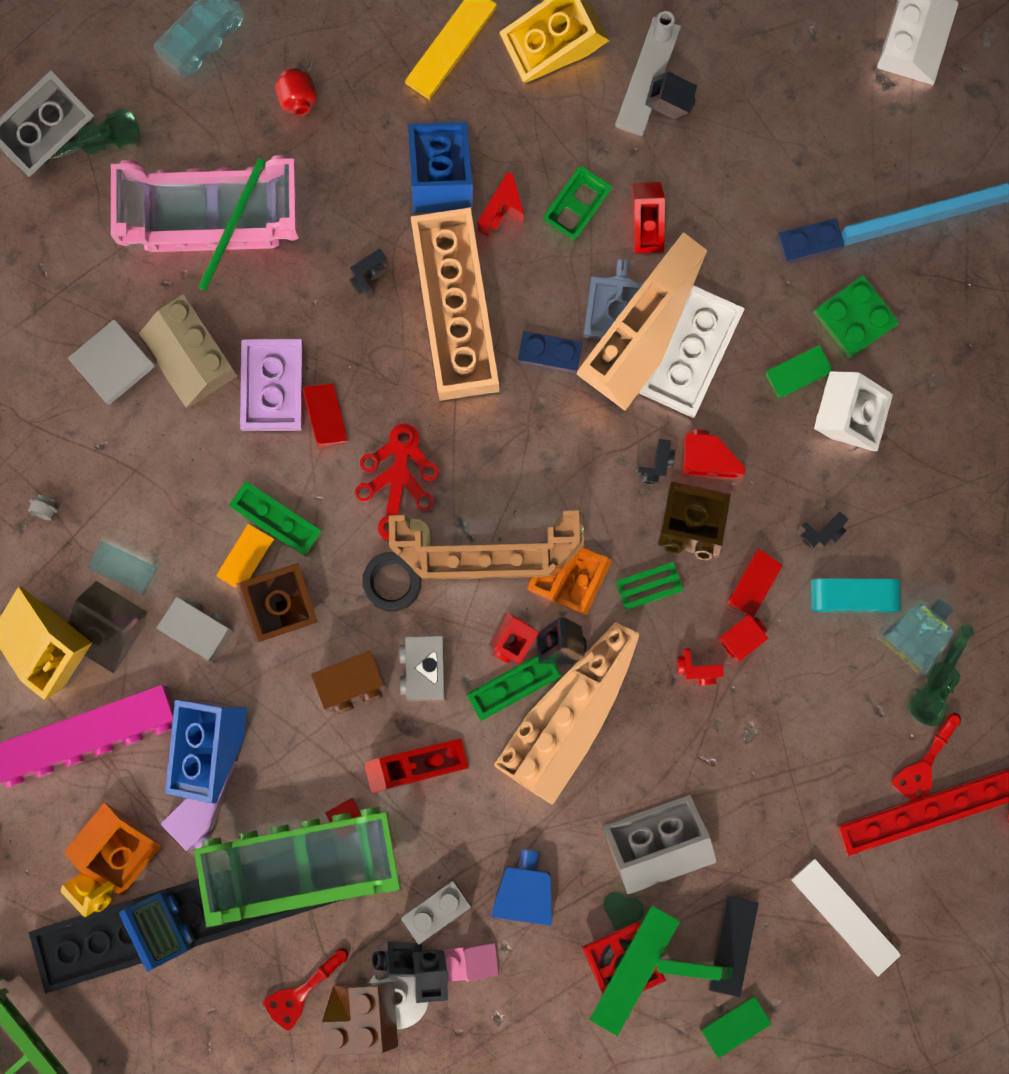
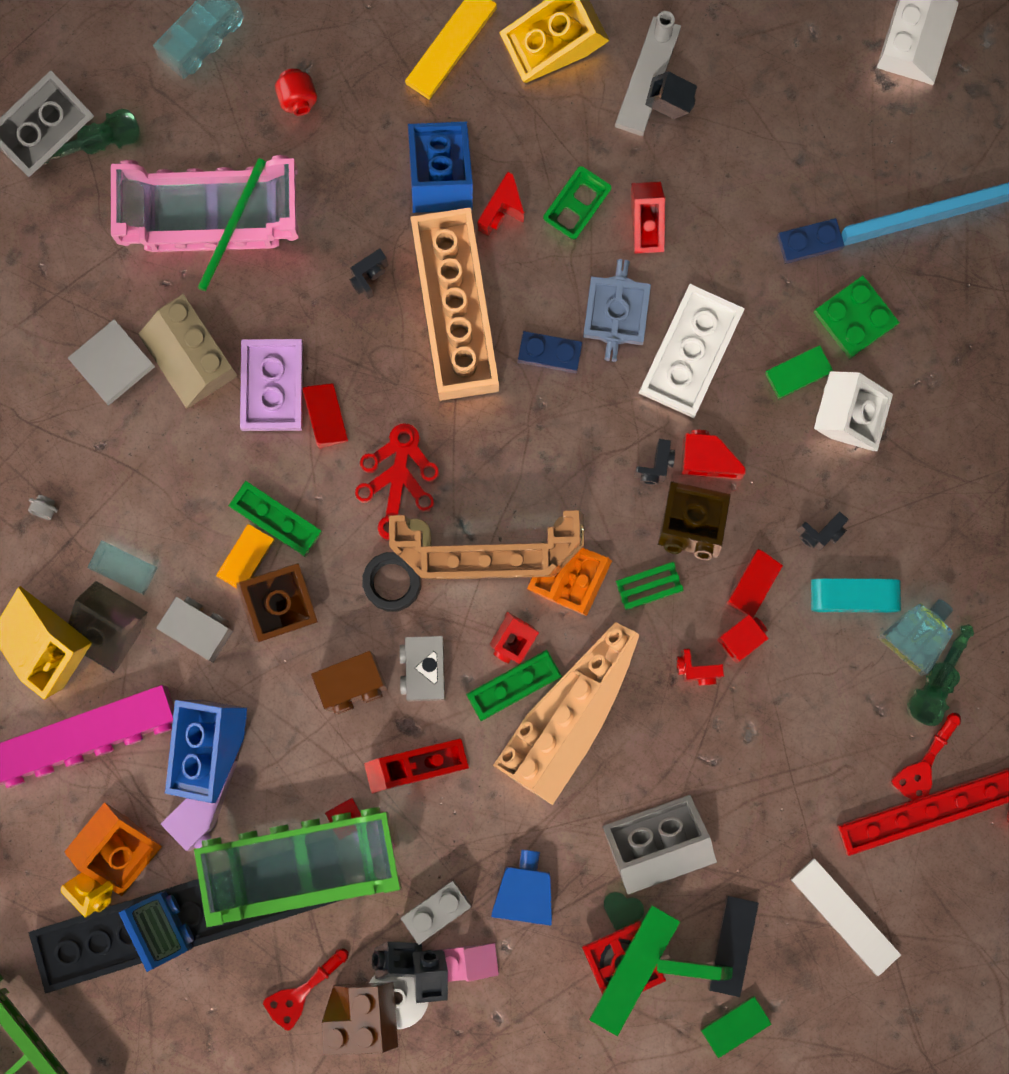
(561, 642): black slope -> none
(644, 328): light nougat wedge -> none

